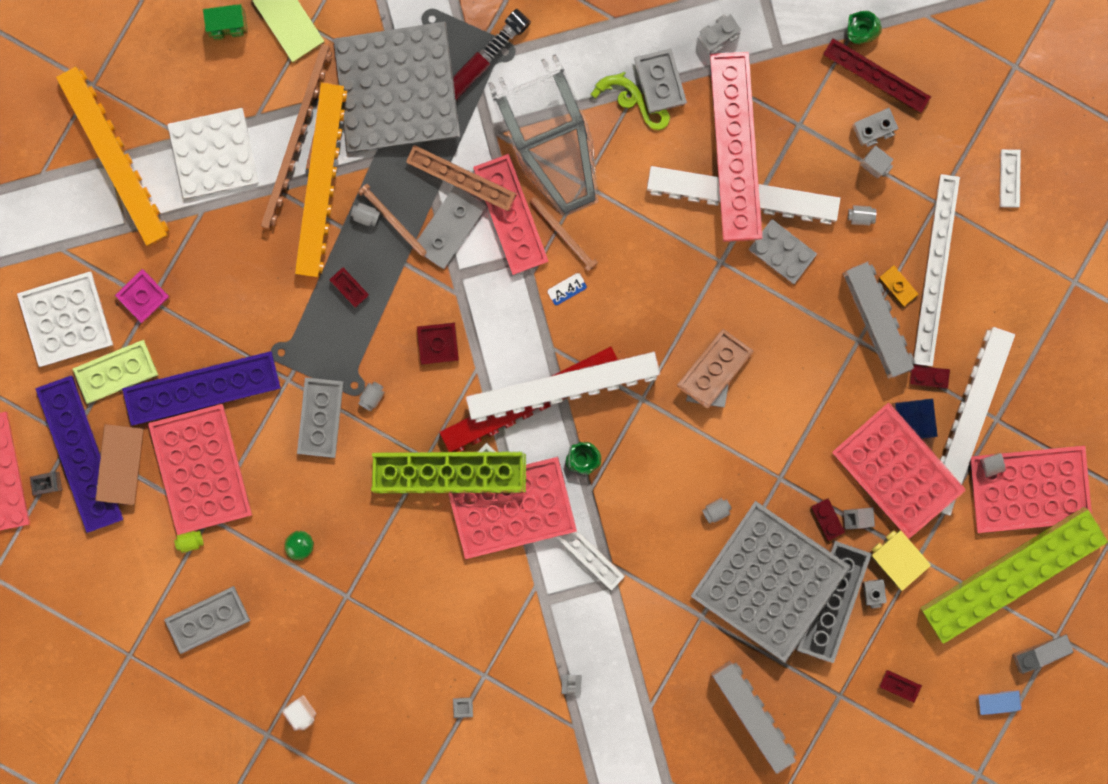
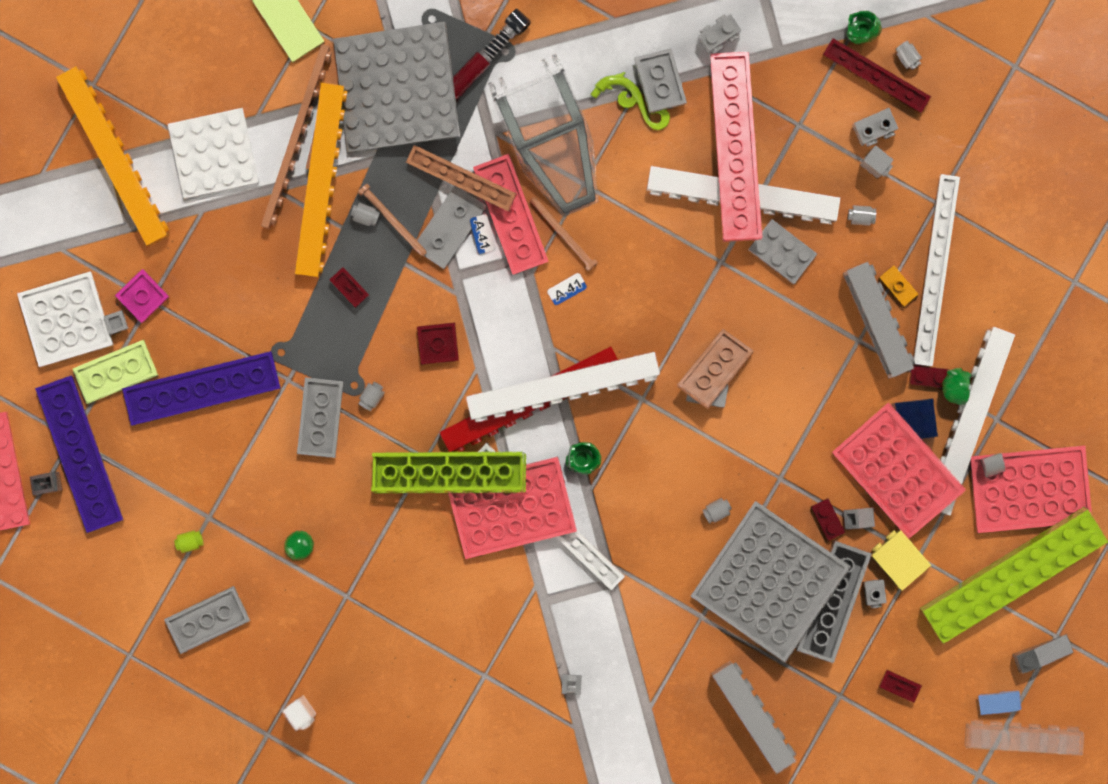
(116, 322): none -> light grey tile
(119, 464): nougat tile -> none
(200, 469): coral plate -> none
(225, 21): green brick -> none
(463, 707): light grey tile -> none
(482, 234): none -> sticker
(908, 55): none -> light grey brick
(957, 386): none -> green hair
(1010, 178): white tile -> none
(1024, 738): none -> clear brick

